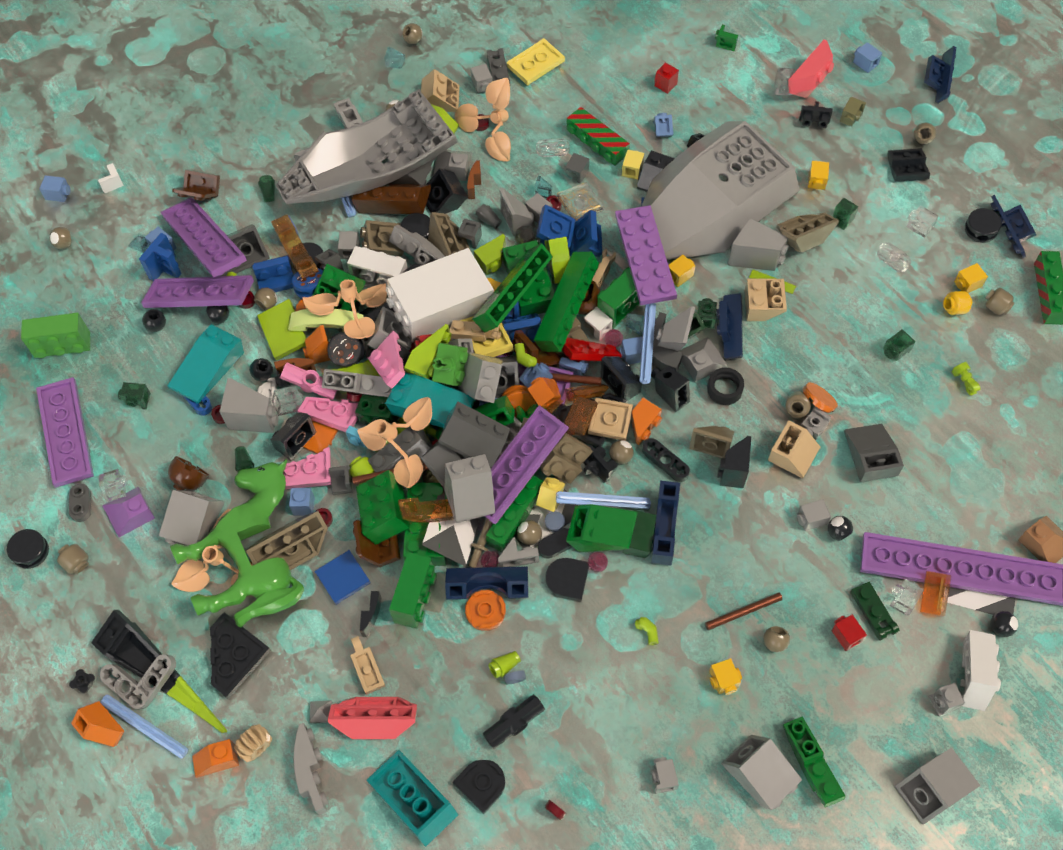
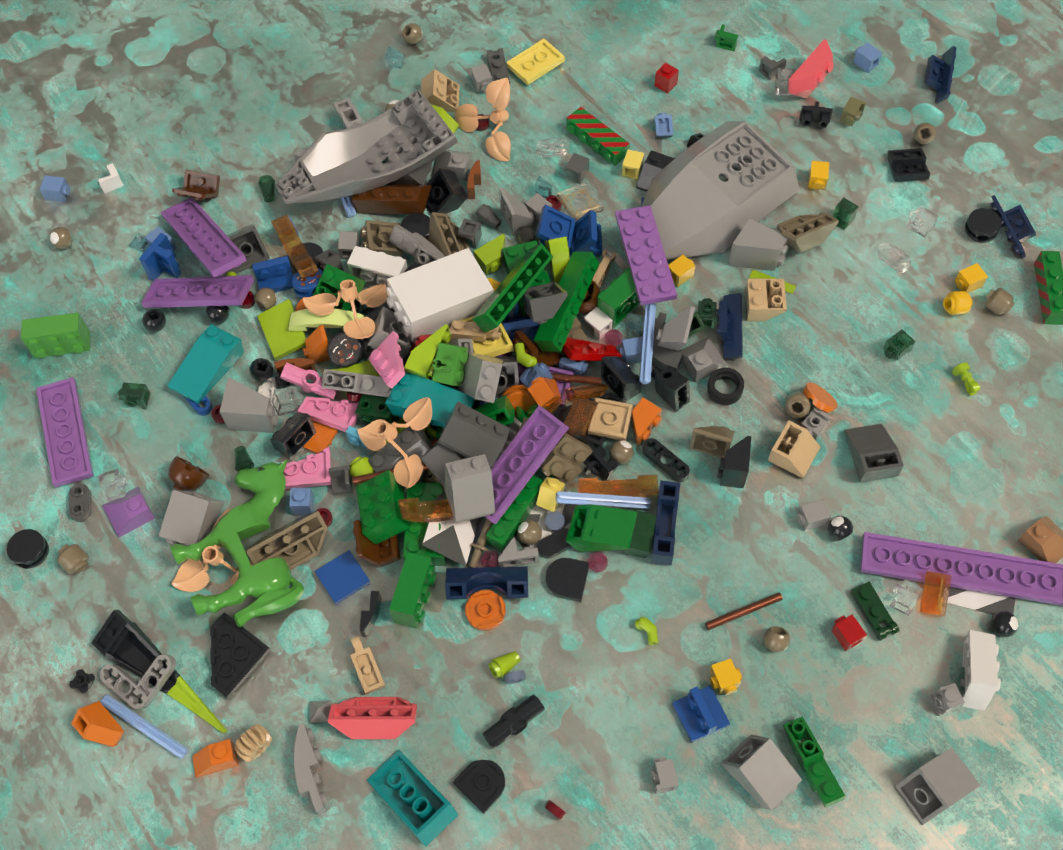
(543, 301): none -> dark grey slope
(641, 487): none -> clear orange slope
(700, 713): none -> blue bracket
(769, 67): none -> dark grey panel

